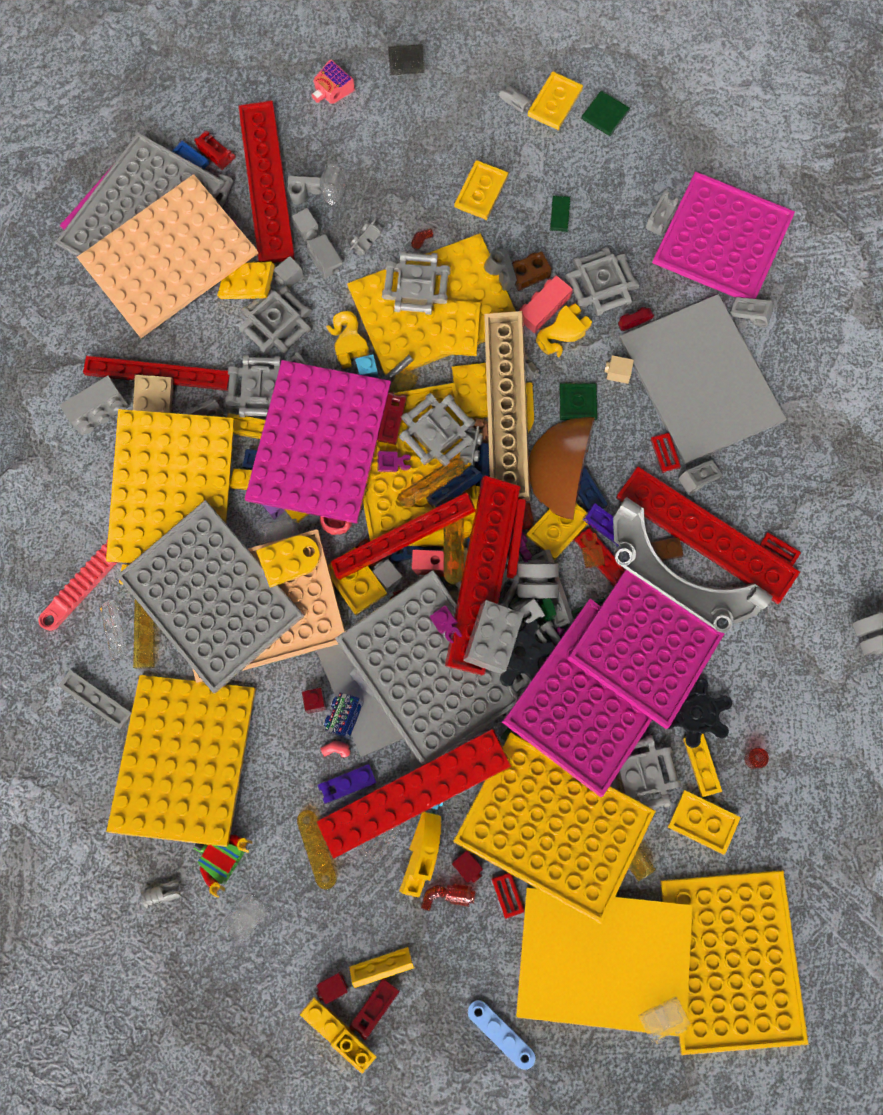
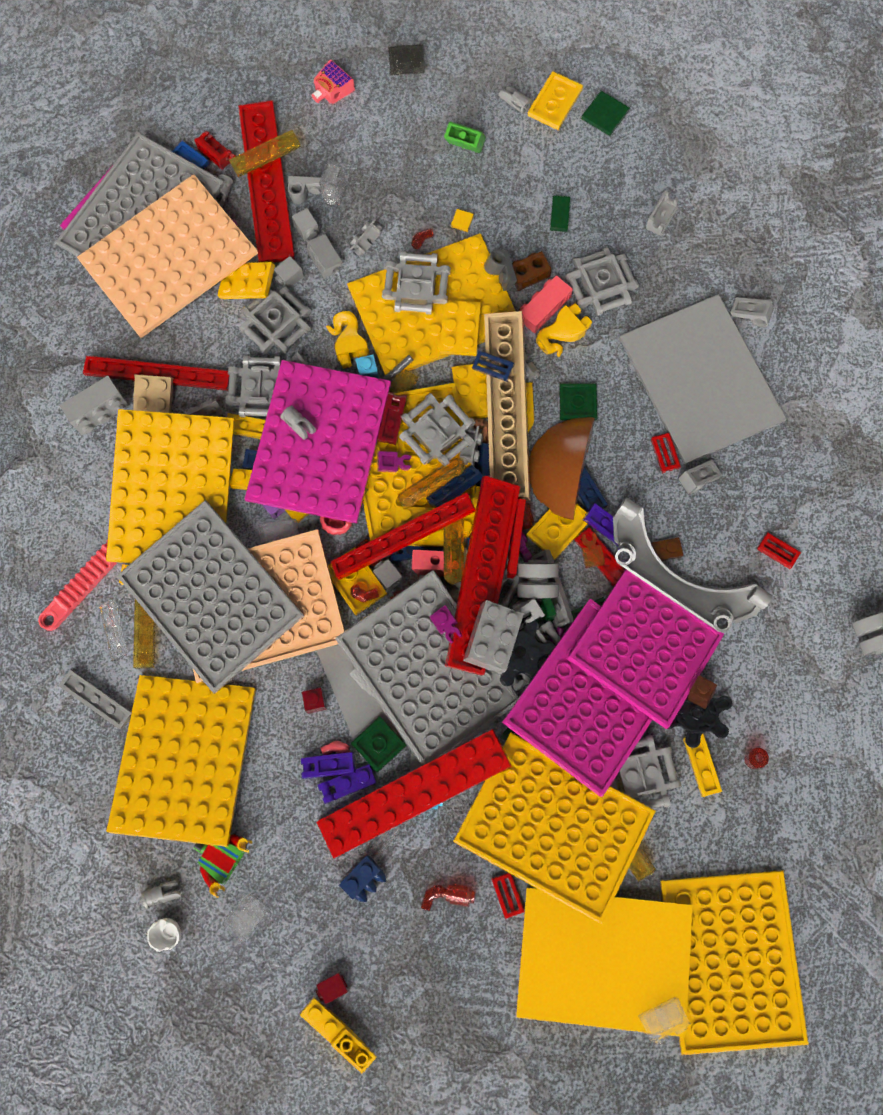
(164, 934): none -> white hair
(265, 153): none -> clear yellow plate
(287, 559): yellow plate -> none
(297, 422): none -> light grey hinge
(316, 850): clear yellow plate -> none
(328, 765): none -> dark purple plate
(344, 715): clear blue slope -> none
(362, 595): none -> clear red arm
(362, 878): none -> dark blue plate
(375, 1008): dark red plate -> none
(378, 744): none -> dark green tile
(381, 967): yellow plate -> none
(424, 855): yellow slope -> none
(462, 220): none -> yellow tile
(464, 137): none -> bright green brick
(468, 867): dark red brick -> none
(481, 190): yellow plate -> none
(489, 372): none -> dark blue tile
(501, 1034): light blue plate -> none
(619, 369): tan brick -> none
(640, 317): dark red plate -> none
(702, 692): none -> copper brick
(704, 822): yellow plate -> none
(709, 535): red plate -> none
(723, 237): dark pink plate -> none

